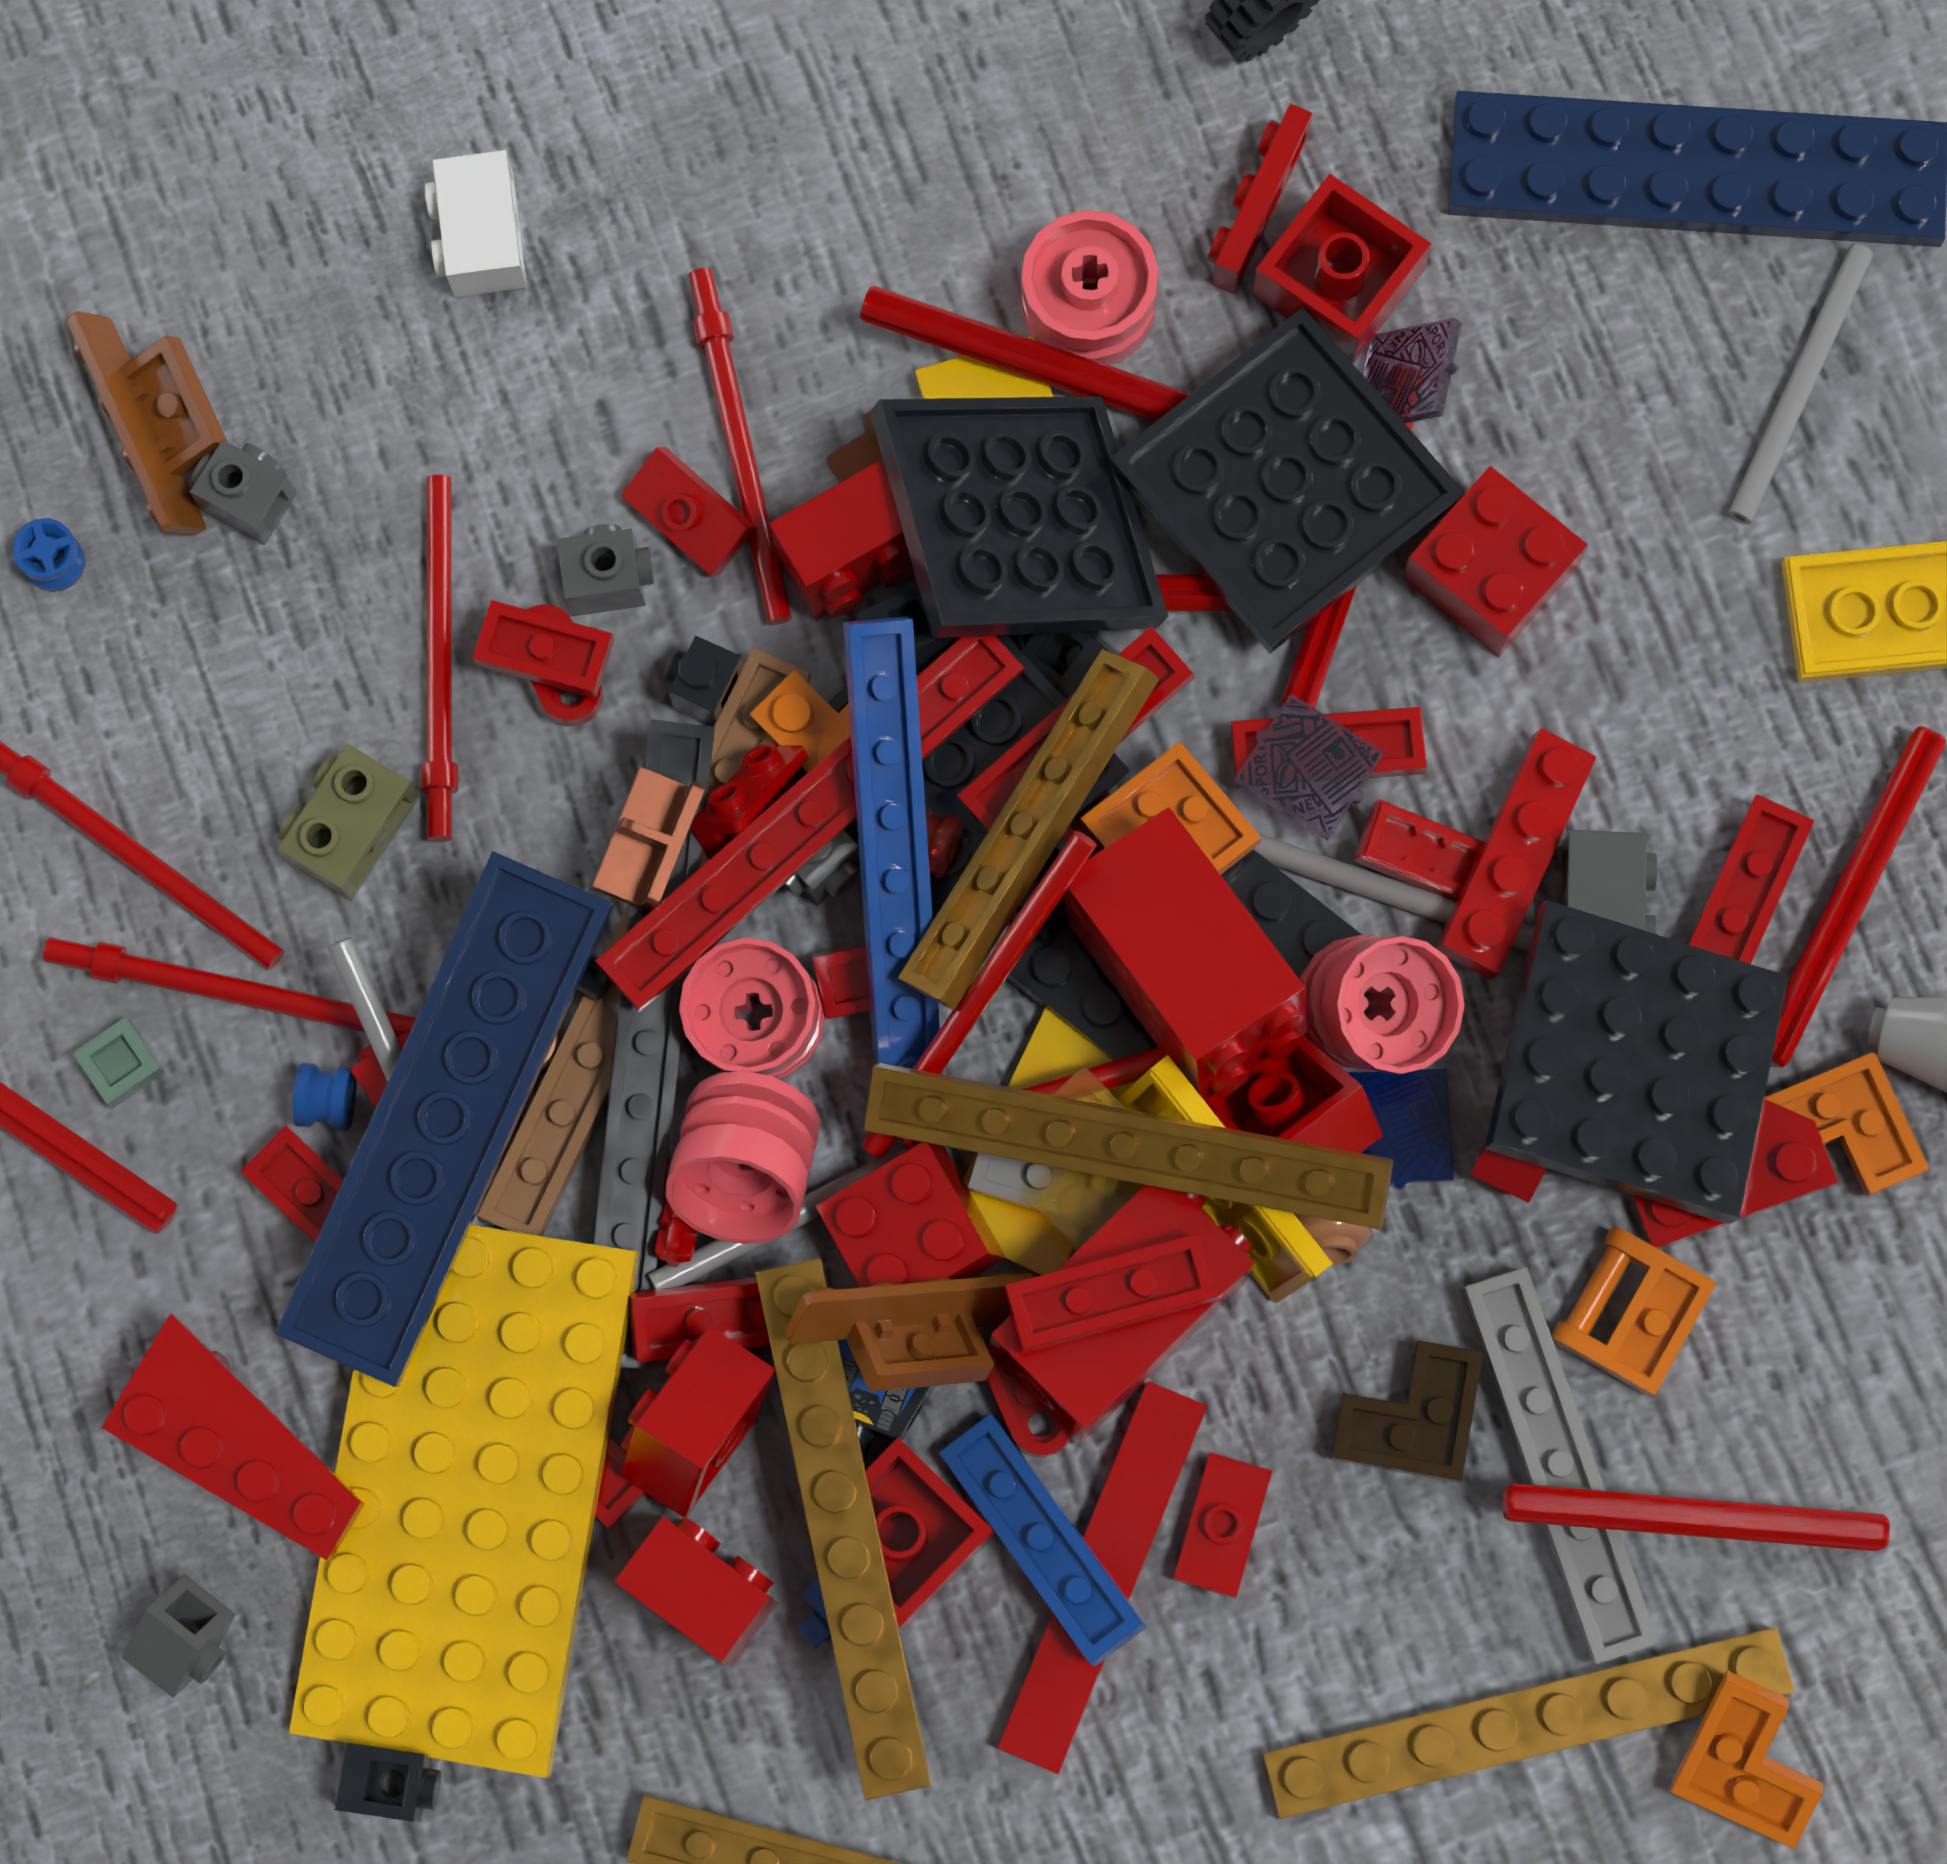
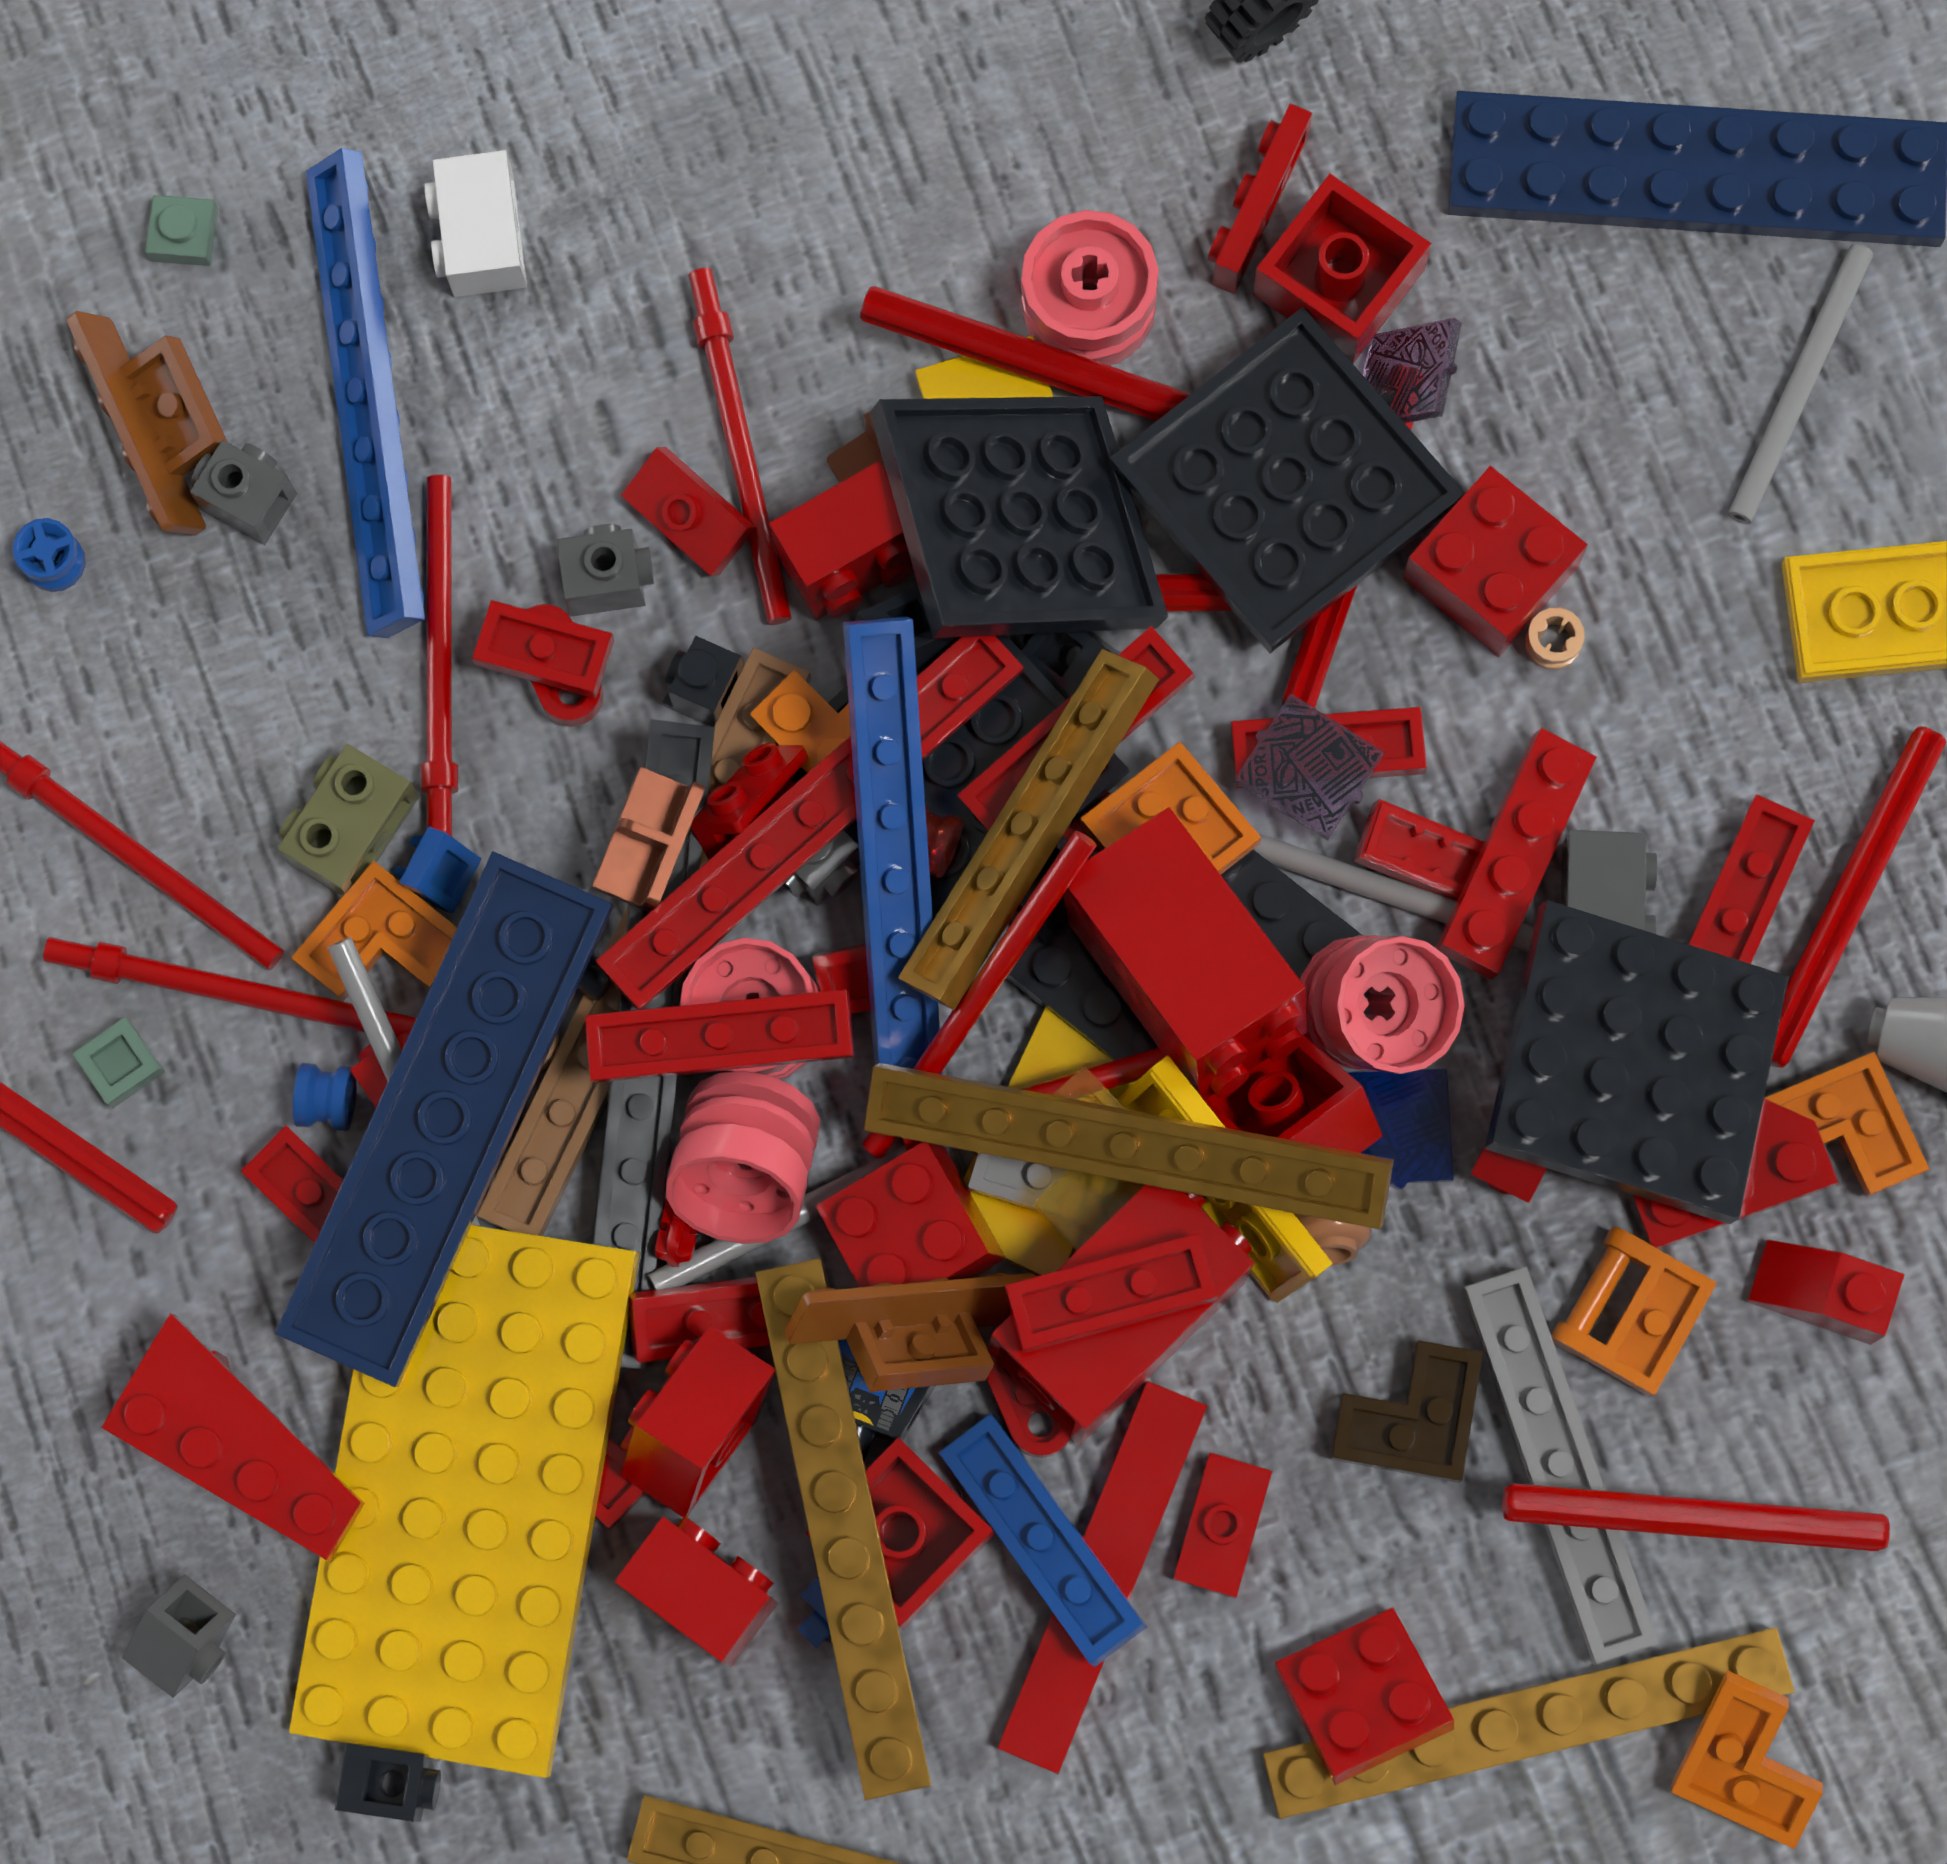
(181, 230): none -> sand green plate
(365, 394): none -> blue plate
(381, 920): none -> orange plate
(439, 869): none -> blue tile
(719, 1036): none -> red plate
(1364, 1696): none -> red plate
(1566, 621): none -> light nougat bush
(1826, 1289): none -> red slope

